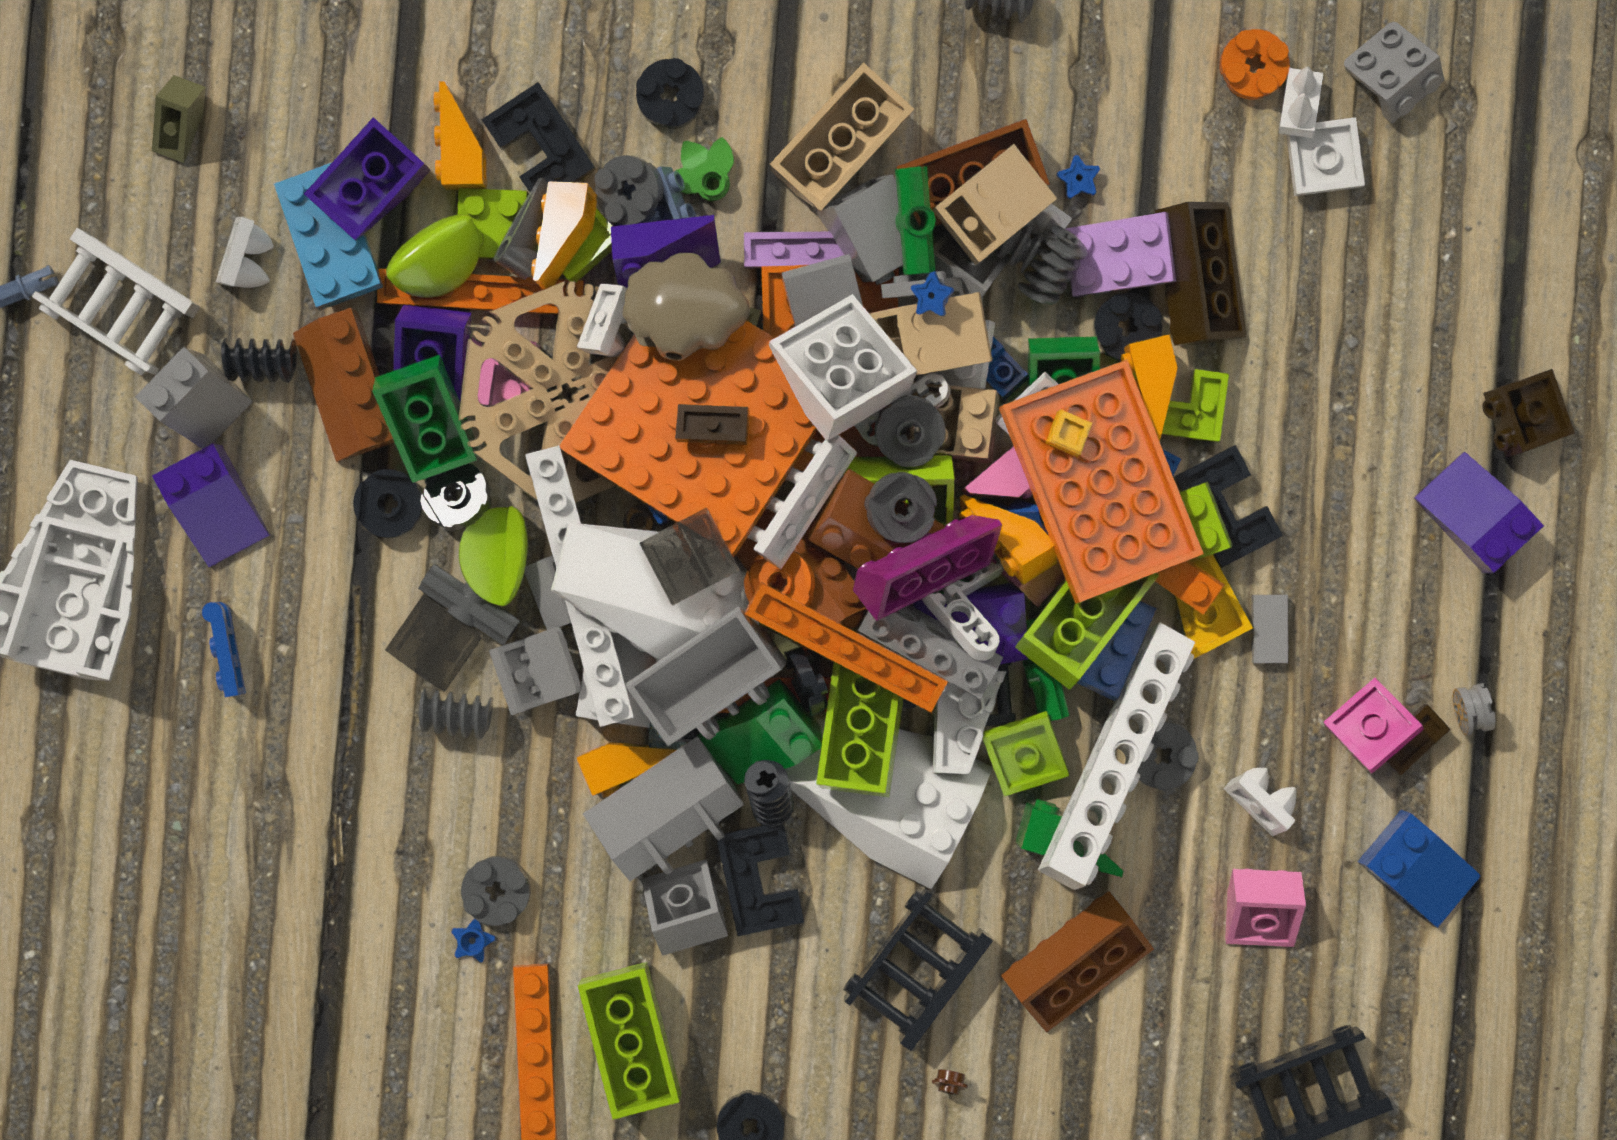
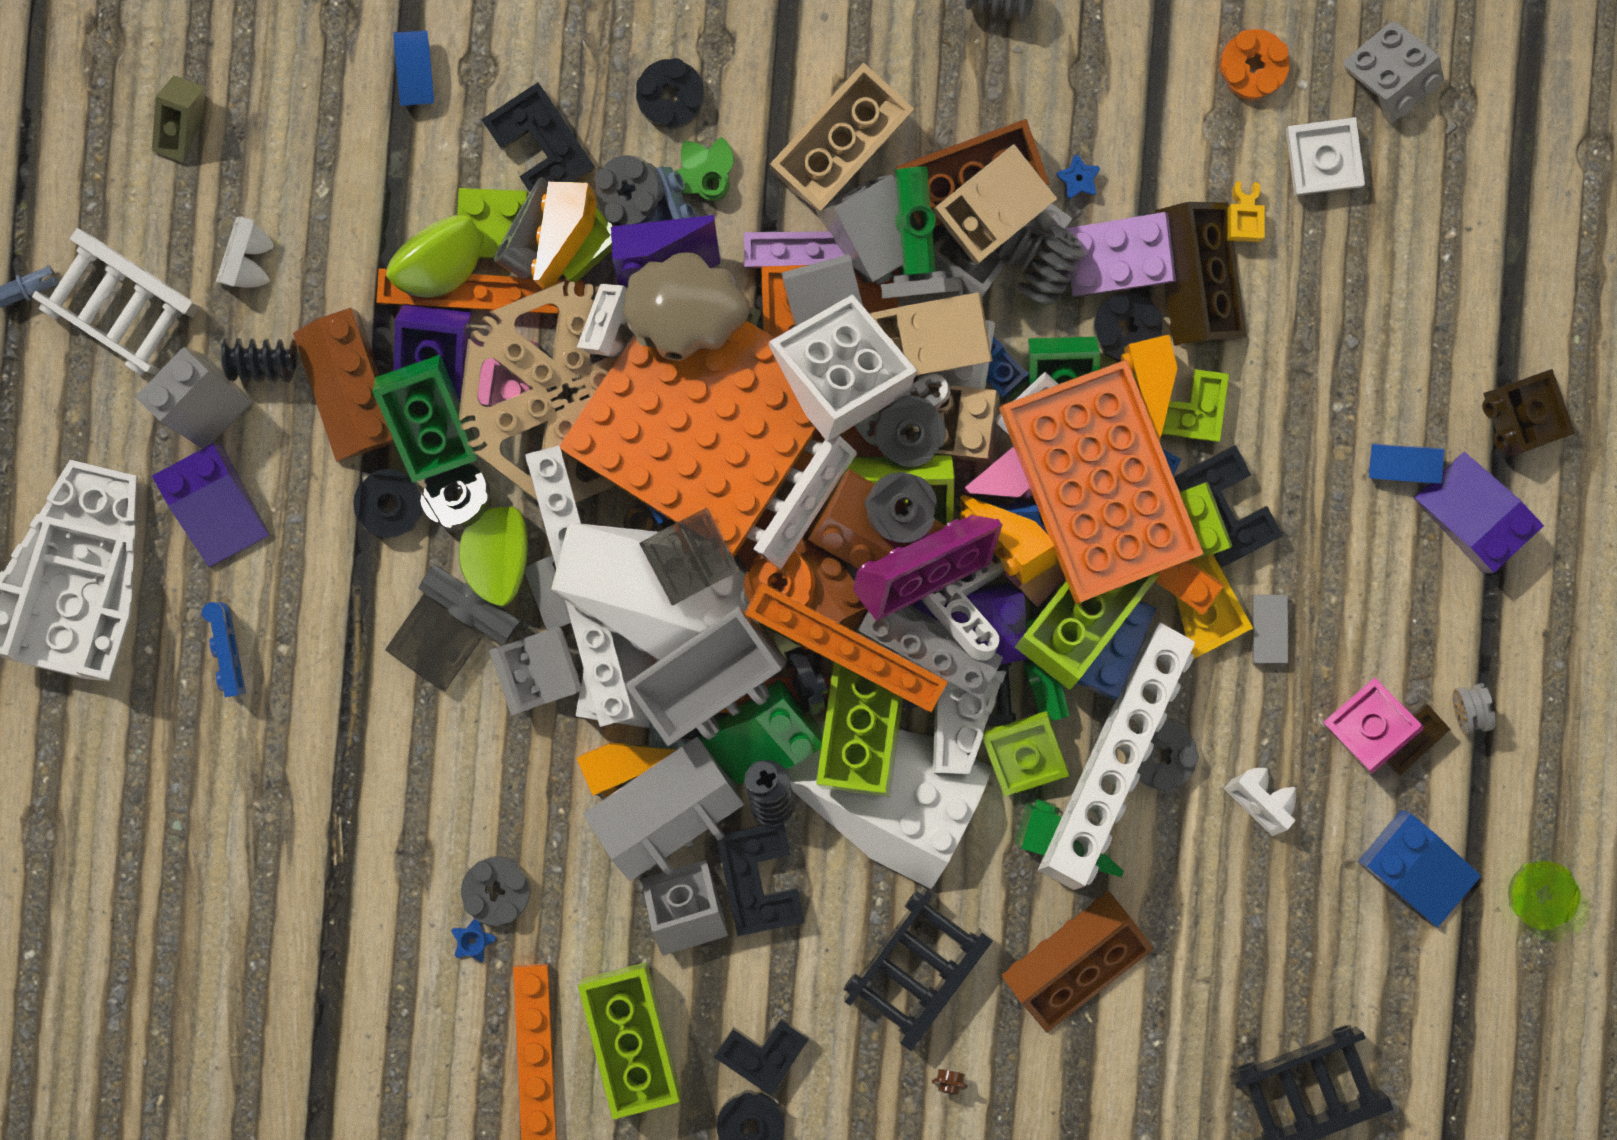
(331, 259): dark azure plate -> none
(367, 180): dark purple slope -> none
(413, 67): none -> blue slope
(455, 714): dark grey piece -> none
(462, 157): light orange slope -> none
(712, 424): dark brown plate -> none
(766, 1063): none -> black plate
(940, 299): blue plate -> none
(1068, 433): yellow tile -> none
(1245, 218): none -> yellow plate
(1264, 907): bright pink slope -> none
(1301, 102): white tile -> none
(1406, 463): none -> blue slope
(1560, 884): none -> clear neon green plate

